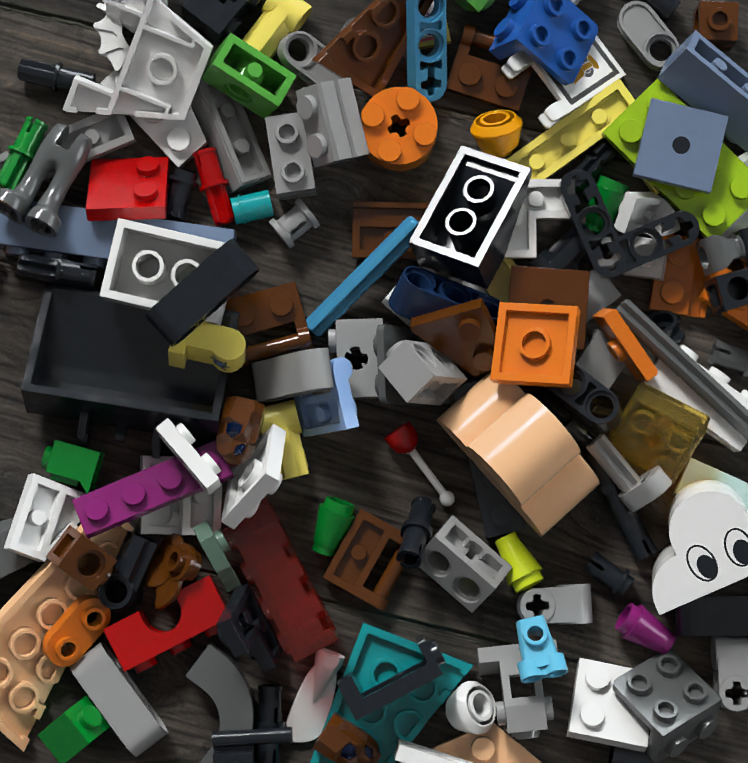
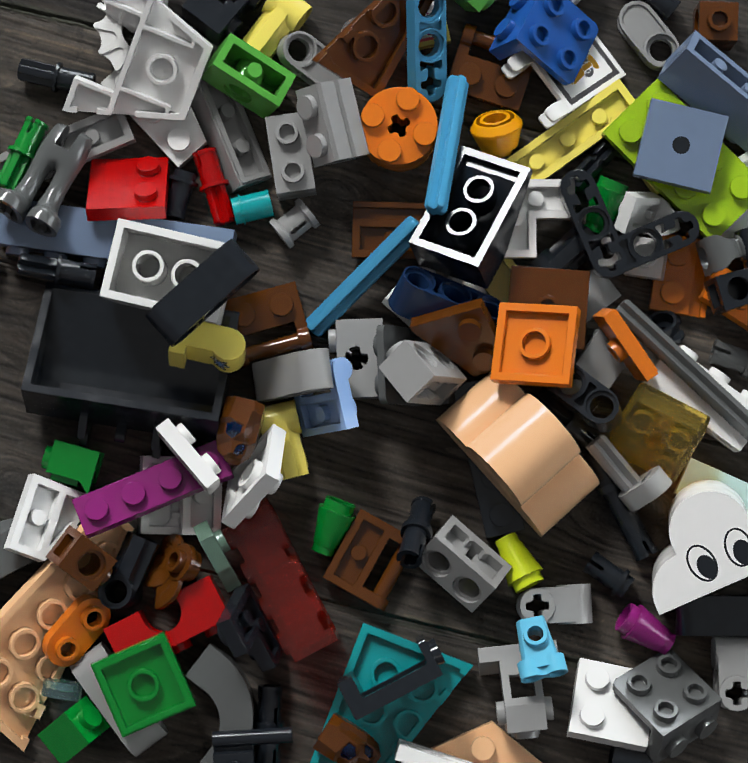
(62, 689): none -> clear light blue tile
(143, 684): none -> green plate
(315, 697): white piece -> none
(404, 441): hinge -> none
(446, 145): none -> dark azure axle
(471, 708): white cone -> none

